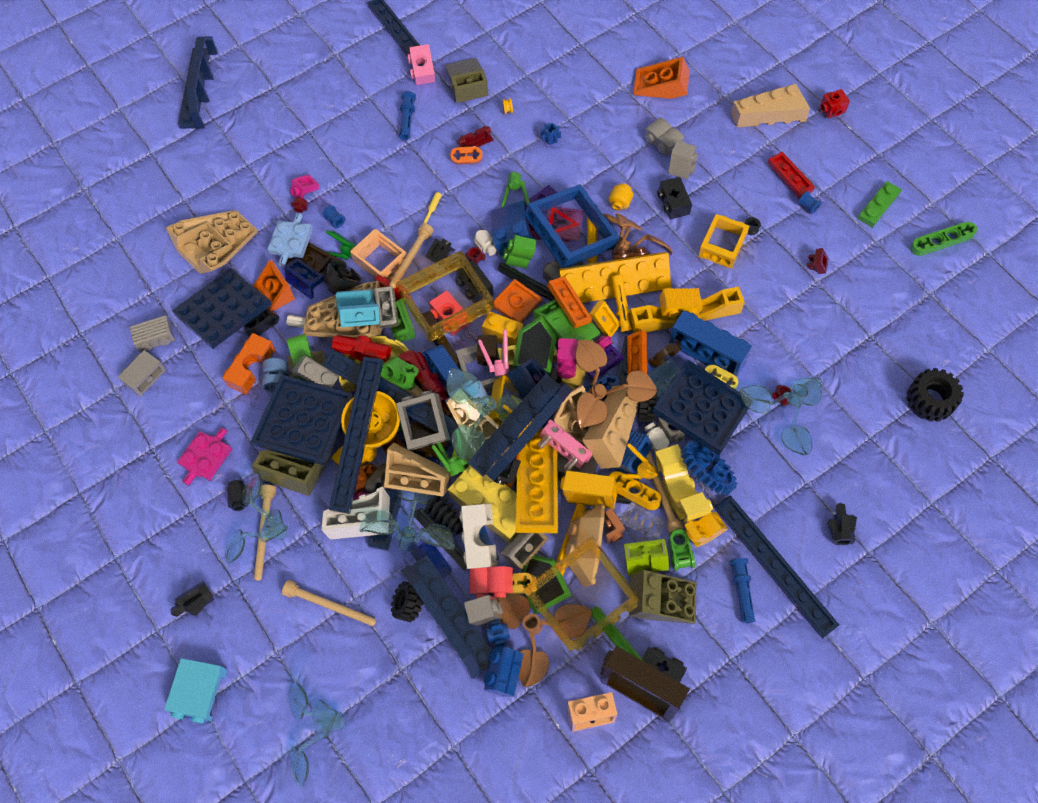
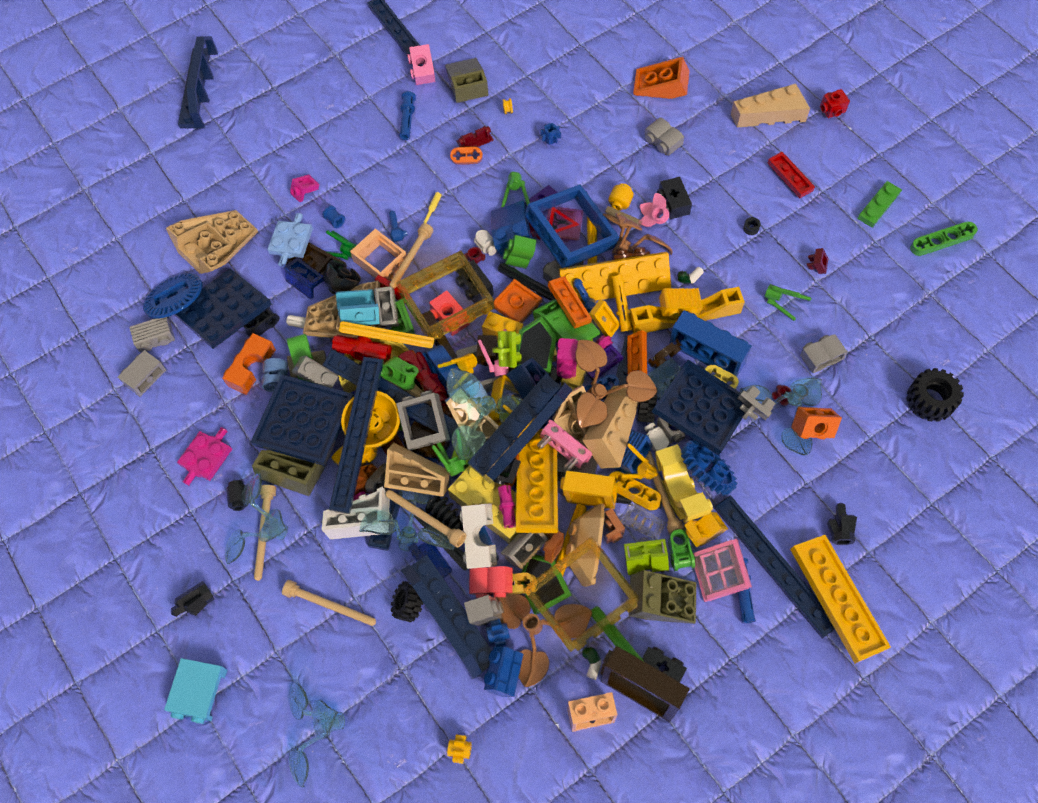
(176, 303): none -> blue piece
(274, 286): orange slope -> none
(299, 205): dark red plate -> none
(386, 334): none -> yellow axle
(396, 233): none -> blue piece
(439, 250): black bracket -> none
(455, 537): none -> tan piece
(459, 749): none -> yellow gear
(464, 363): none -> yellow plant
(507, 349): none -> lime hips
(507, 506): none -> dark pink pin
(553, 545): none -> nougat bracket
(588, 303): none -> blue piece
(595, 662): none -> arm
(611, 211): none -> dark tan tile
(653, 210): none -> bright pink plate
(683, 160): light grey brick -> none
(685, 278): none -> arm
(718, 254): yellow window -> none
(721, 570): none -> clear piece
(762, 409): none -> light grey hips
(775, 293): none -> bright green plant
(809, 202): blue bush -> none
(816, 422): none -> orange brick
(823, 353): none -> light grey brick
(840, 599): none -> yellow plate

